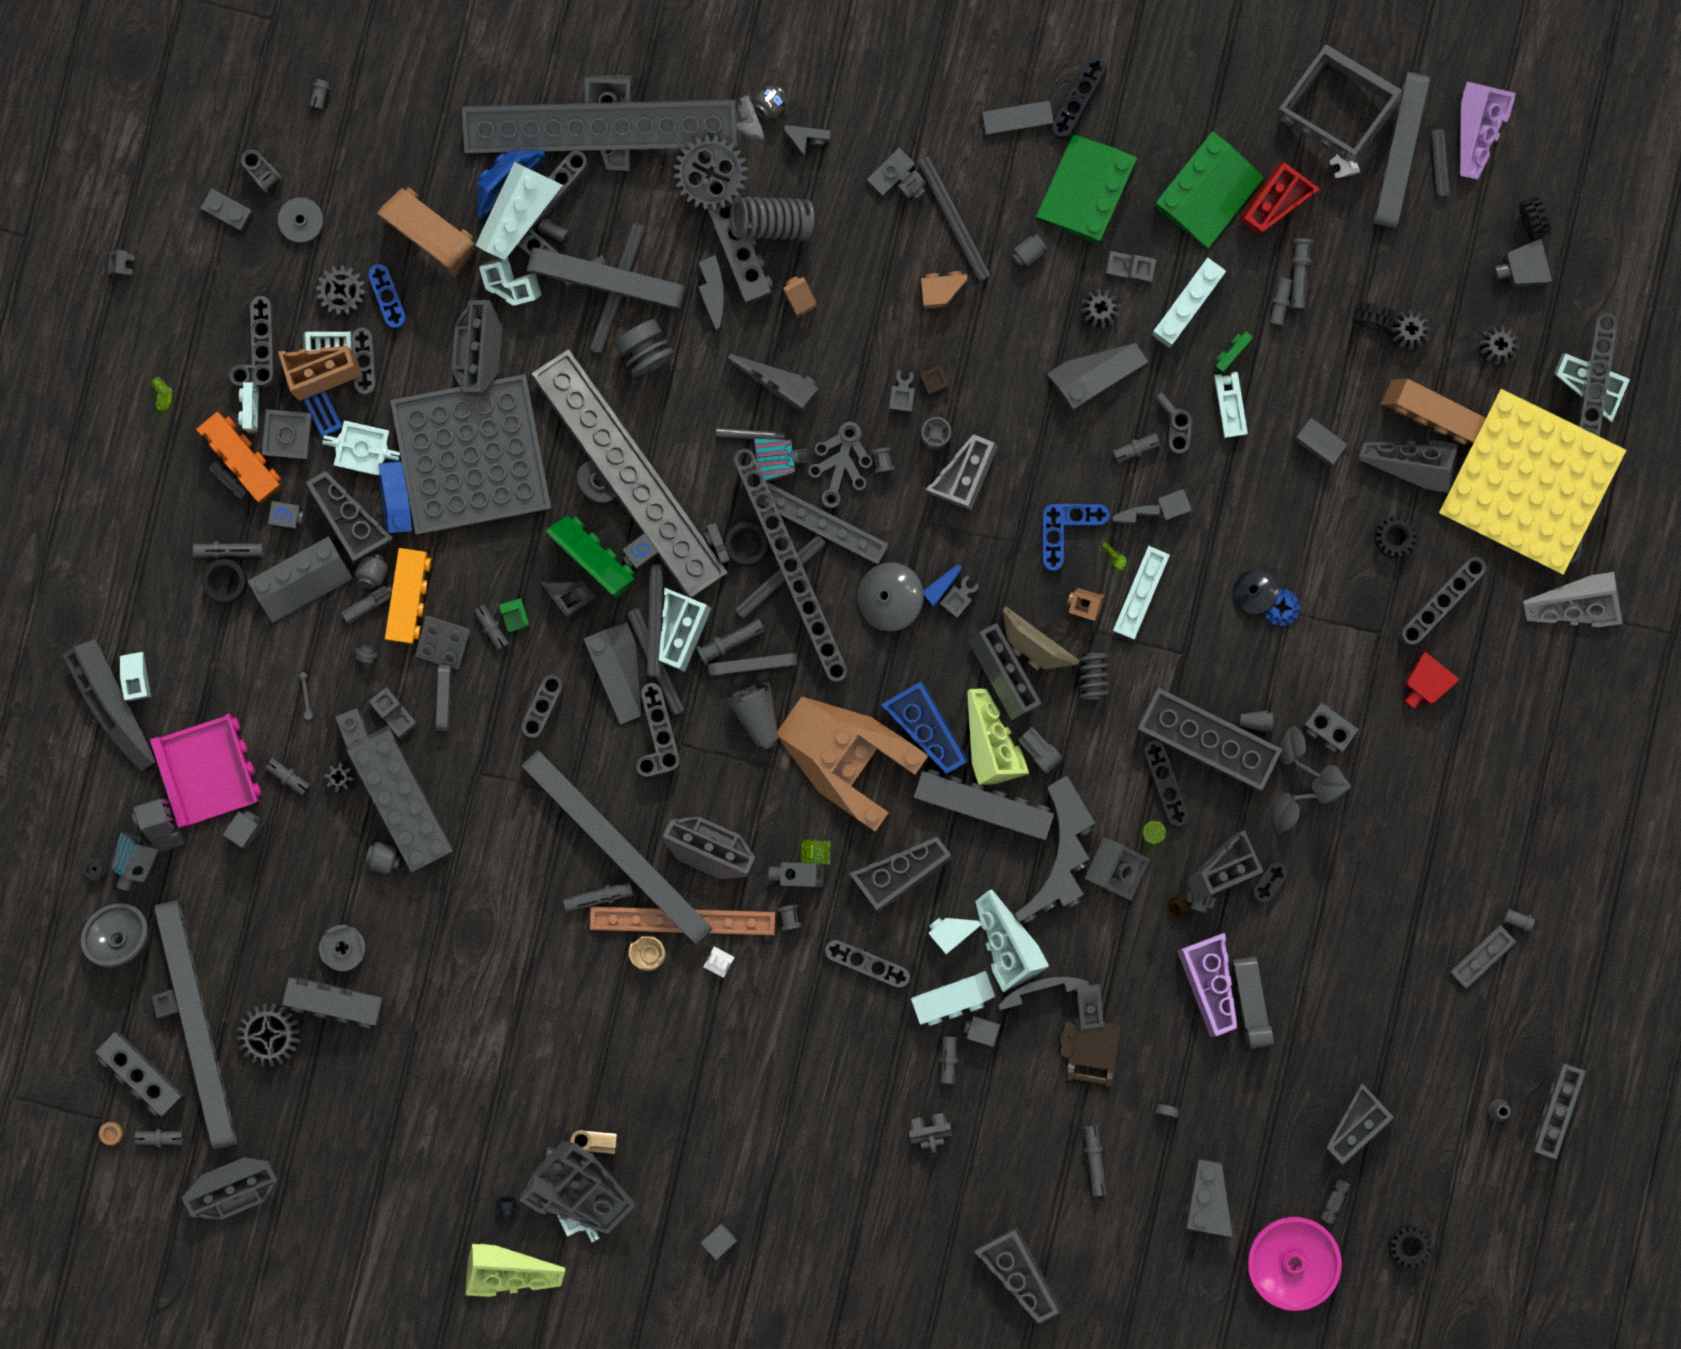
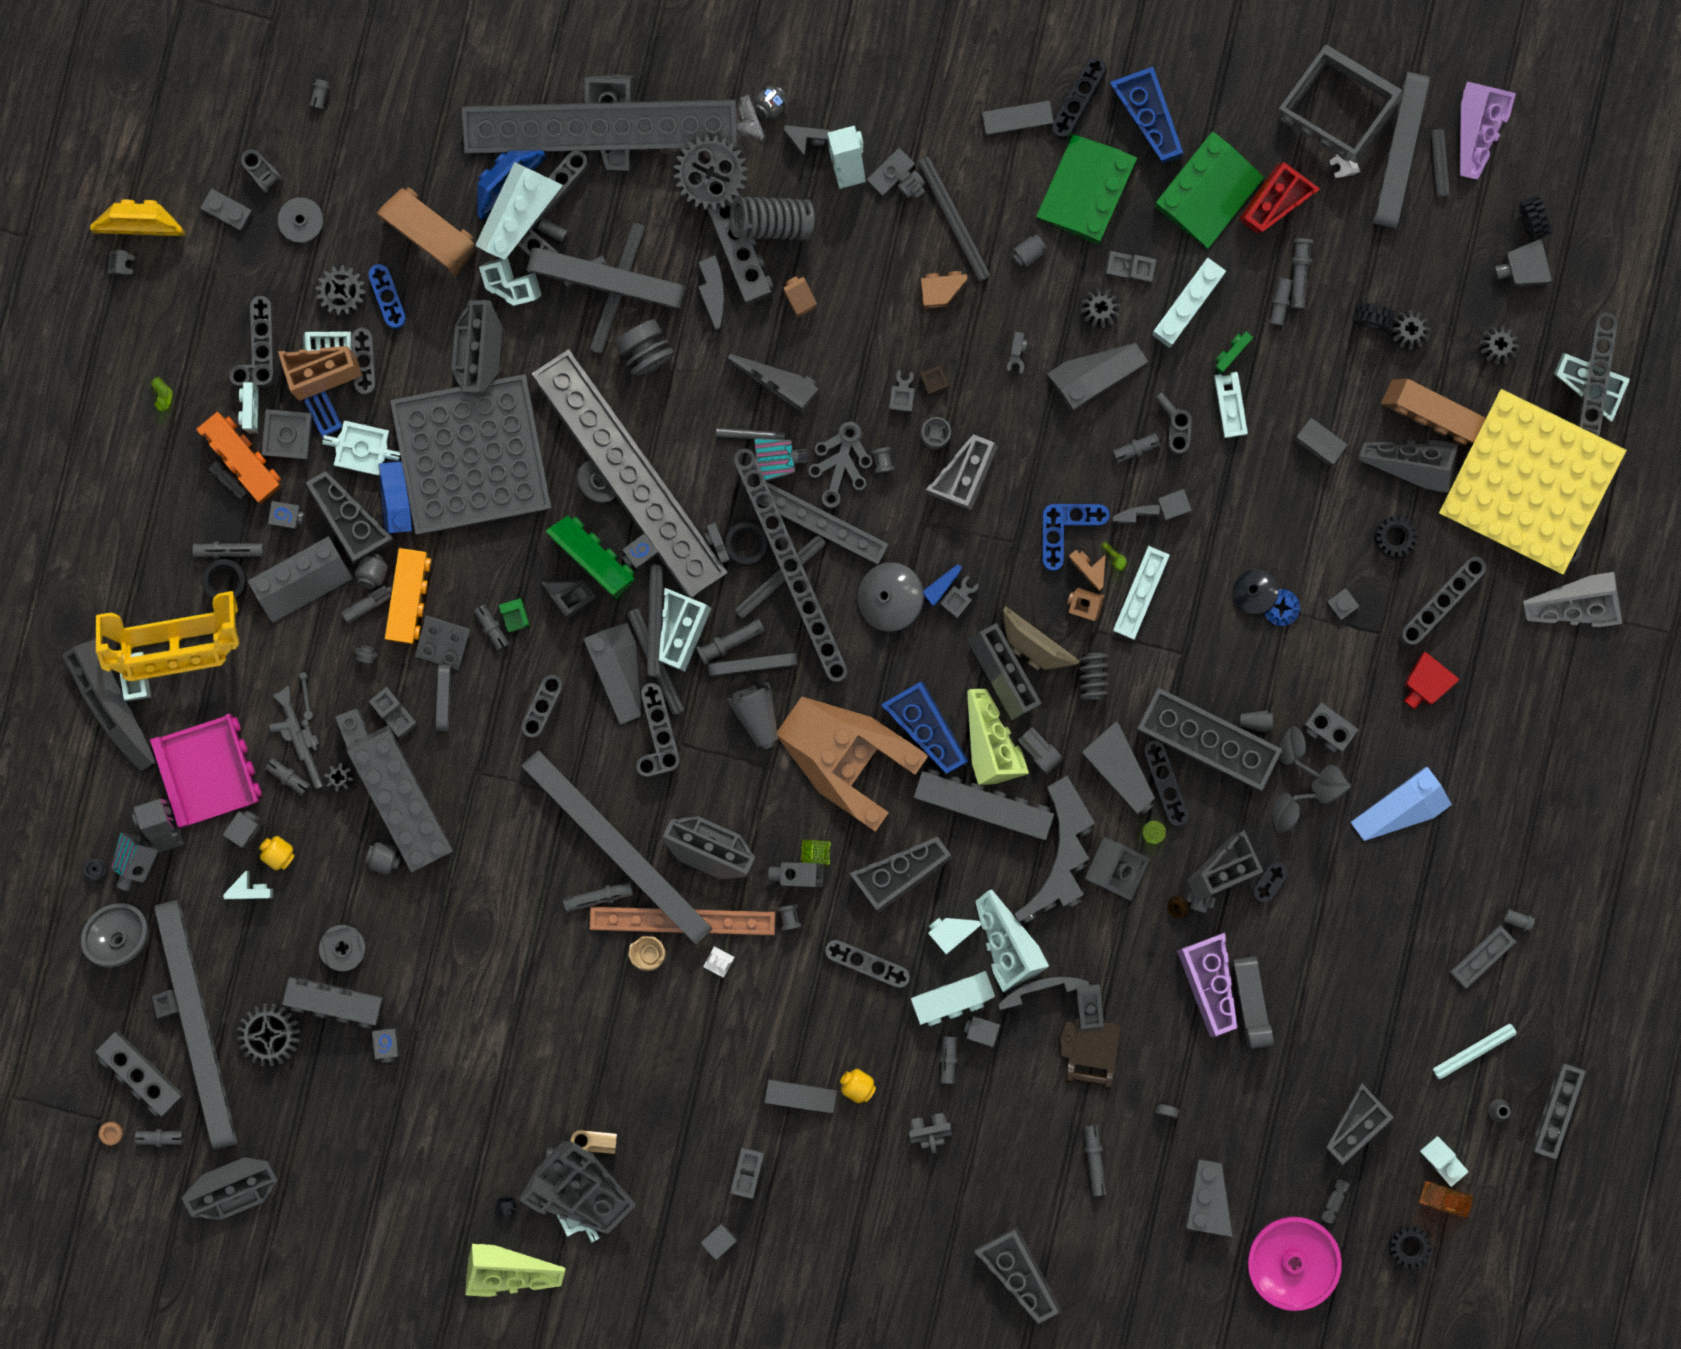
(137, 220): none -> yellow wedge
(174, 630): none -> yellow windscreen
(242, 890): none -> light aqua slope
(276, 853): none -> yellow head
(301, 739): none -> dark grey piece
(386, 1044): none -> dark grey brick
(747, 1172): none -> dark grey brick
(800, 1096): none -> dark grey slope
(845, 152): none -> light aqua wedge
(857, 1086): none -> yellow head
(1018, 346): none -> dark grey plate
(1093, 574): none -> medium nougat slope
(1118, 766): none -> dark grey slope
(1148, 108): none -> blue wedge
(1343, 604): none -> dark grey plate
(1408, 804): none -> light blue wedge
(1444, 1161): none -> light aqua slope
(1446, 1199): none -> clear orange slope
(1474, 1051): none -> light aqua axle

